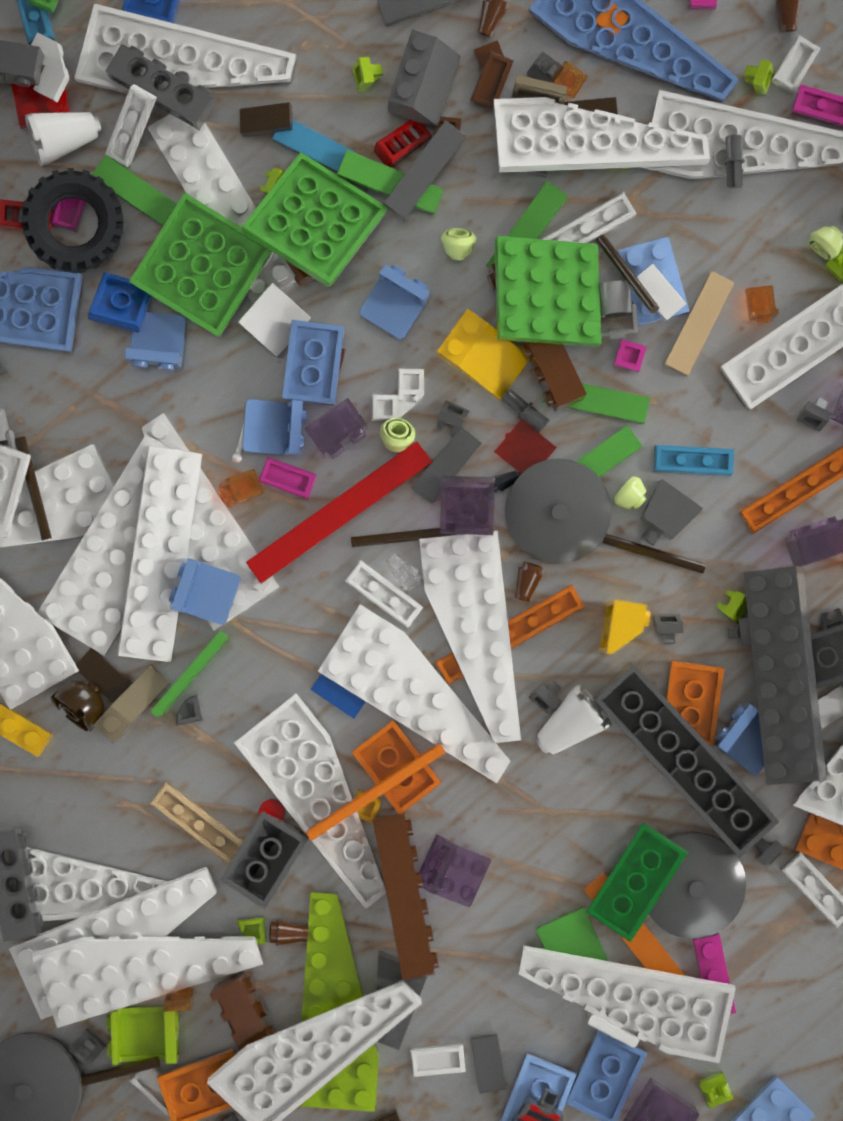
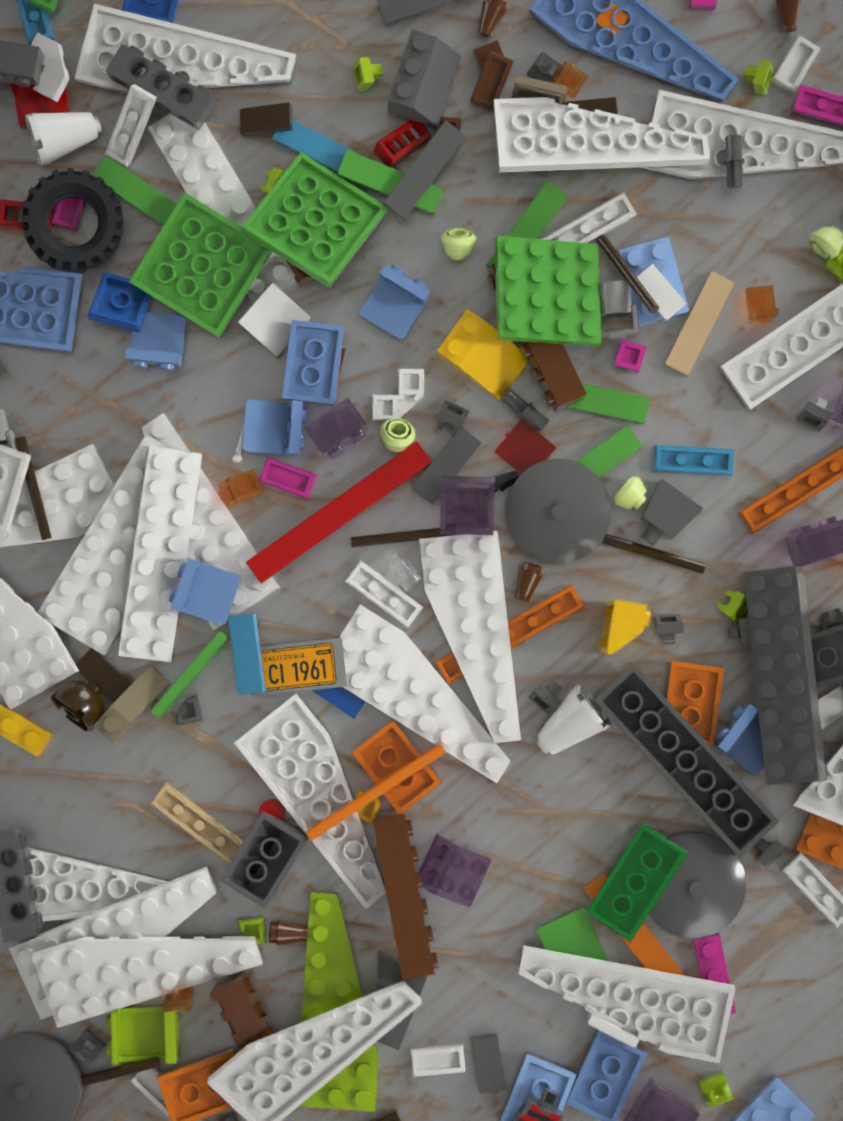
(246, 653): none -> dark azure tile
(303, 666): none -> sticker

